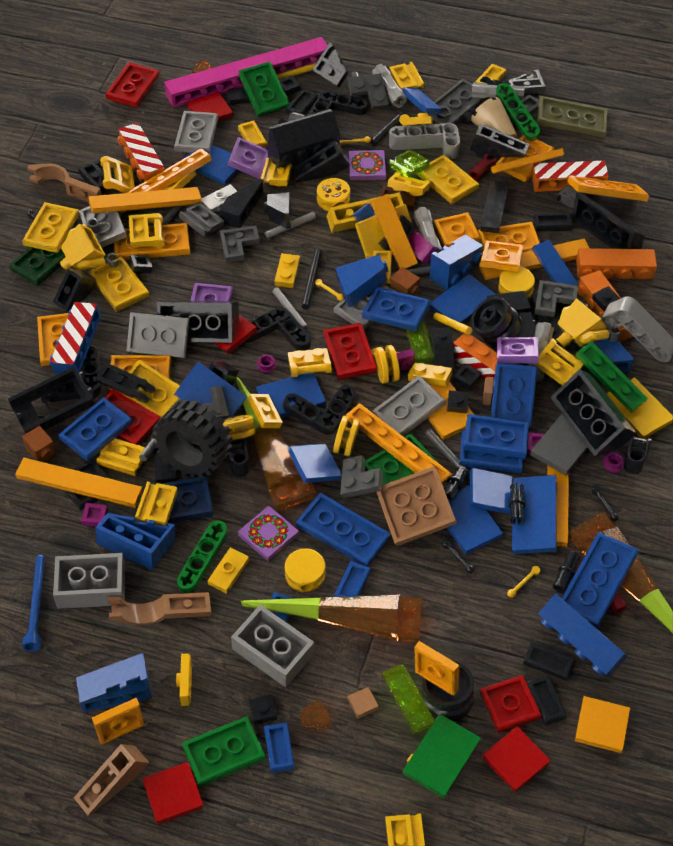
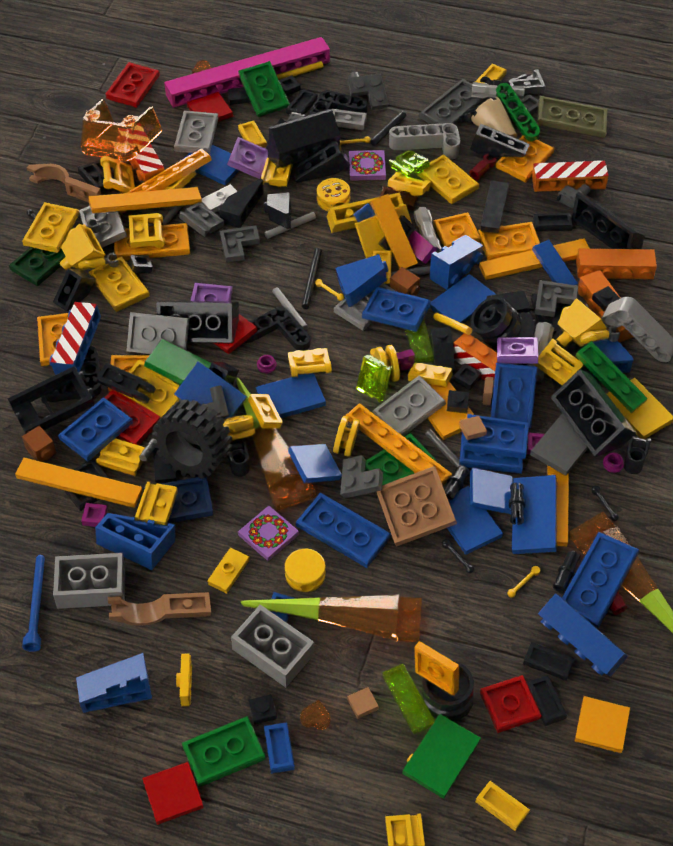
(111, 778): medium nougat slope -> none
(117, 140): none -> clear orange windscreen
(118, 721): light orange tile -> none
(173, 361): none -> green tile
(201, 556): green beam -> none
(287, 270): yellow plate -> none
(321, 416): black beam -> none
(331, 66): wing -> none
(349, 351): red plate -> none
(350, 119): none -> light grey plate
(353, 580): blue tile -> none
(373, 377): none -> clear neon green plate
(394, 93): light grey axle -> none
(406, 76): yellow plate -> none
(421, 119): yellow plate -> none
(422, 101): blue tile -> none
(472, 427): none -> medium nougat tile
(502, 256): light orange tile -> none
(502, 805): none -> yellow tile
(516, 759): red tile -> none
(517, 281): yellow head -> none
(527, 161): light orange tile -> none
(607, 188): light orange tile -> none

